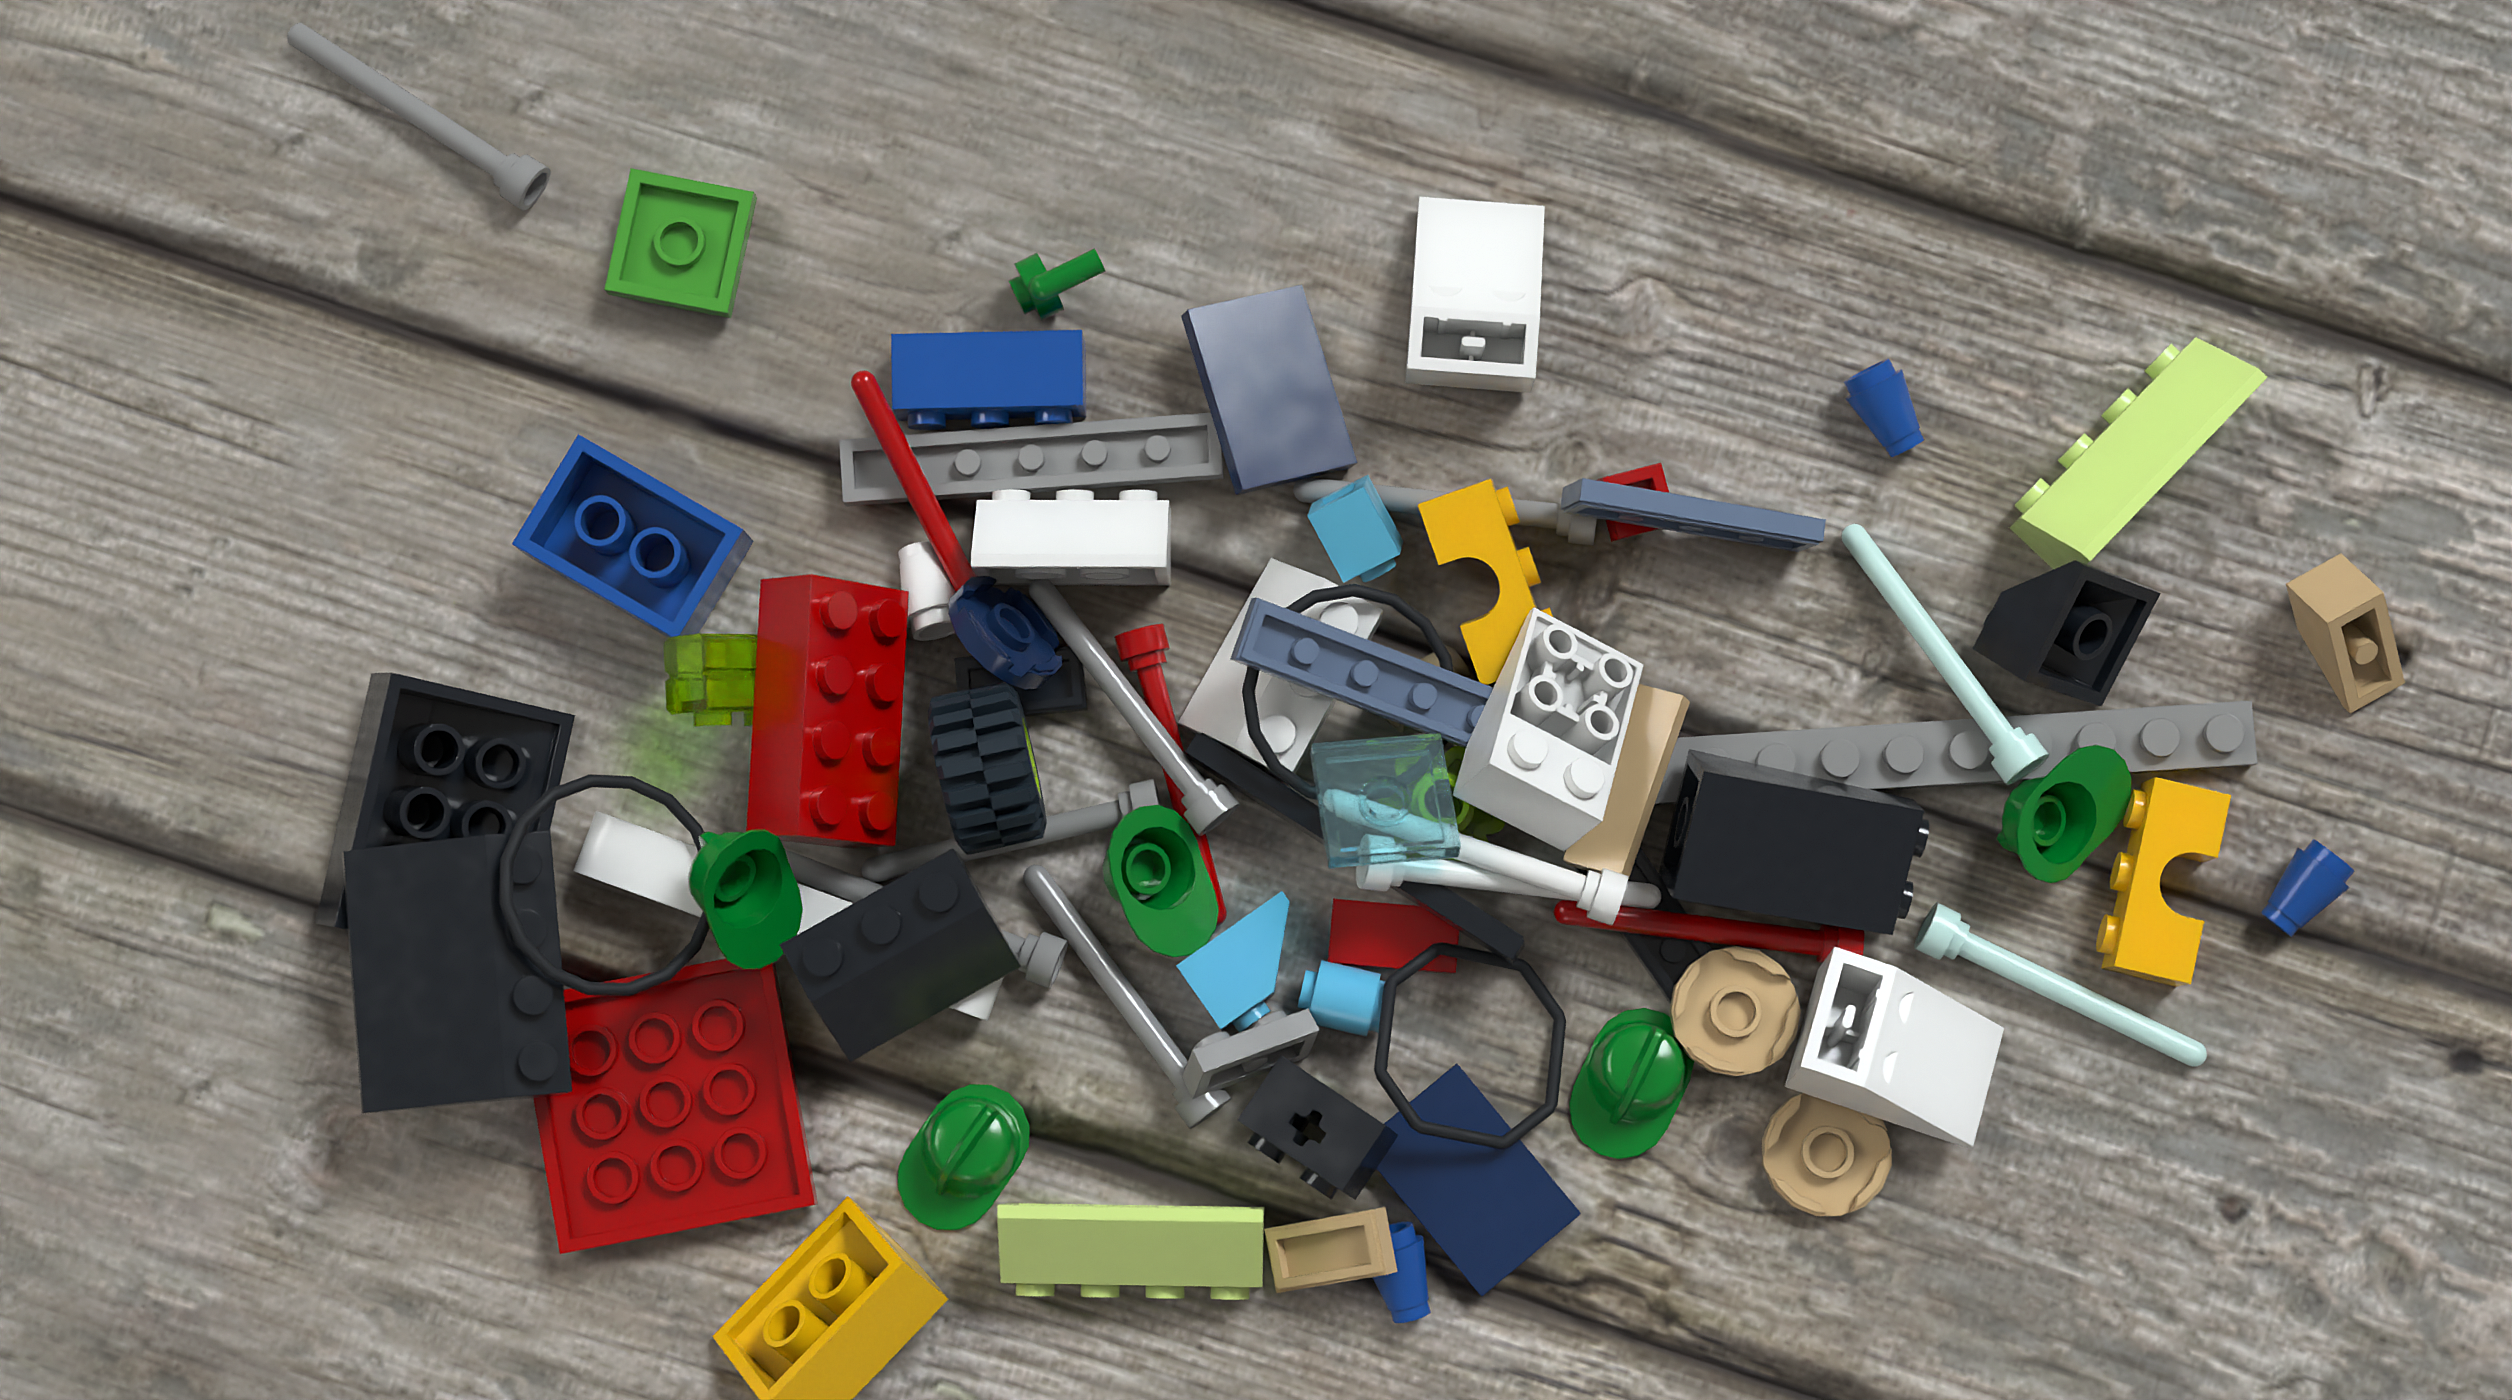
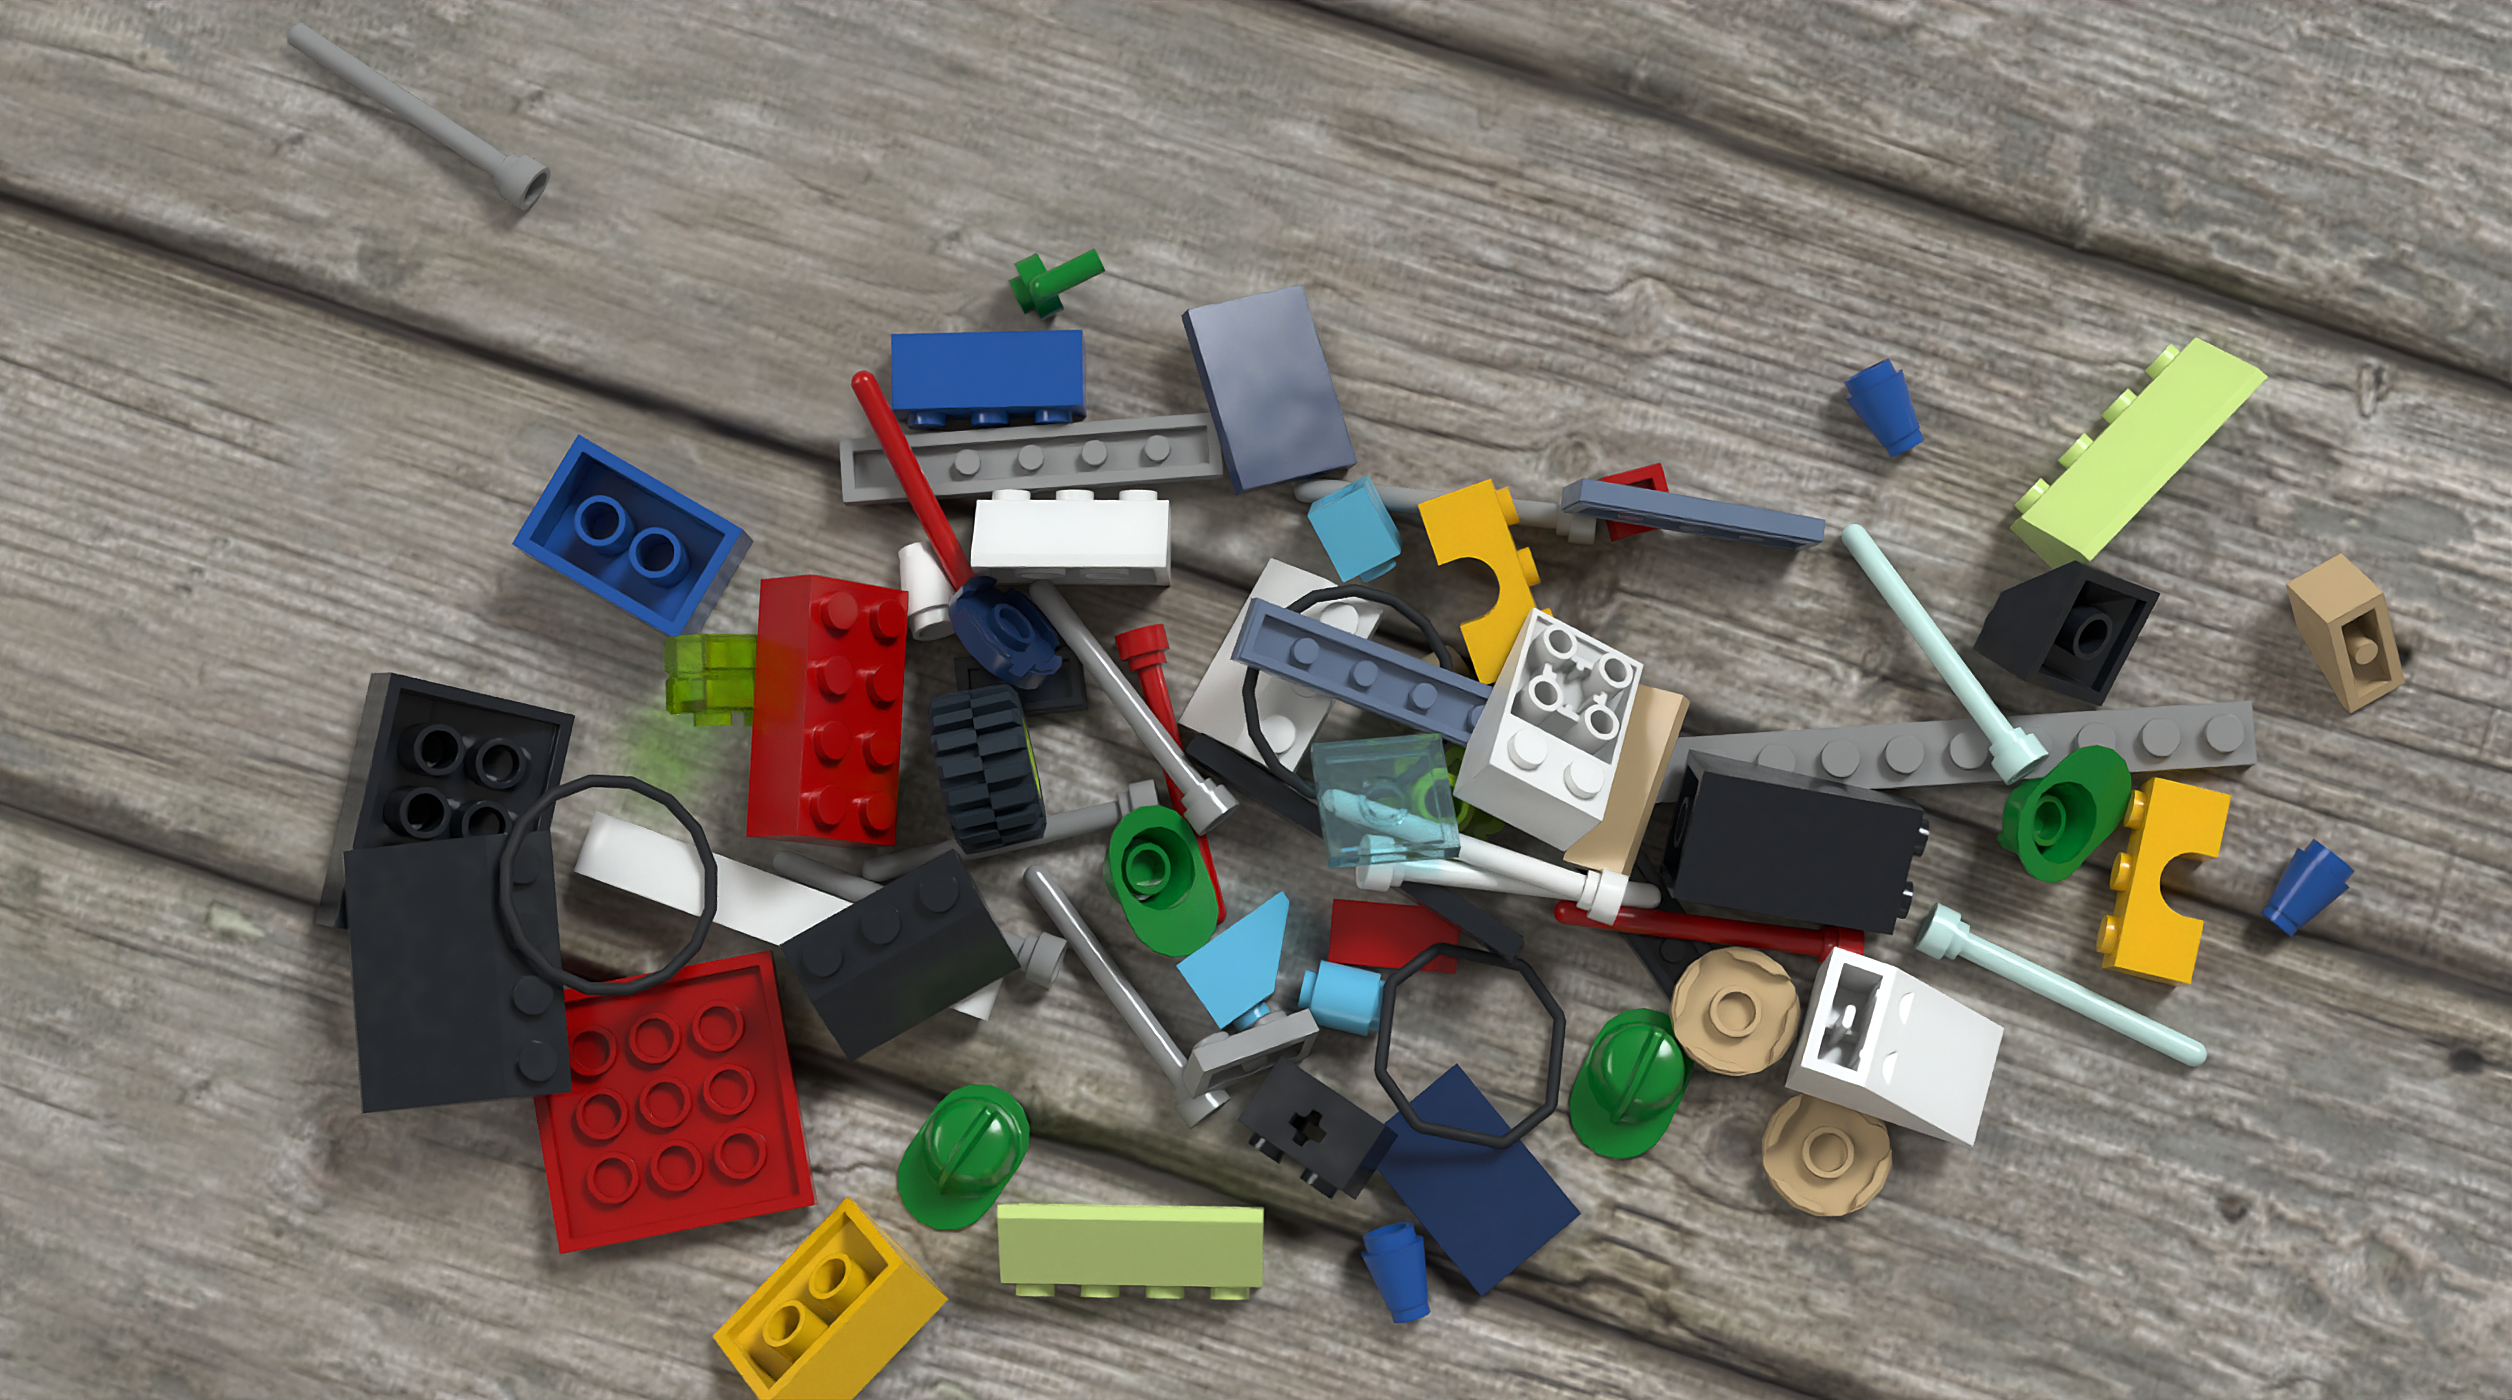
(680, 243): bright green plate -> none
(746, 895): green piece -> none
(1331, 1250): tan tile -> none
(1476, 295): white slope -> none

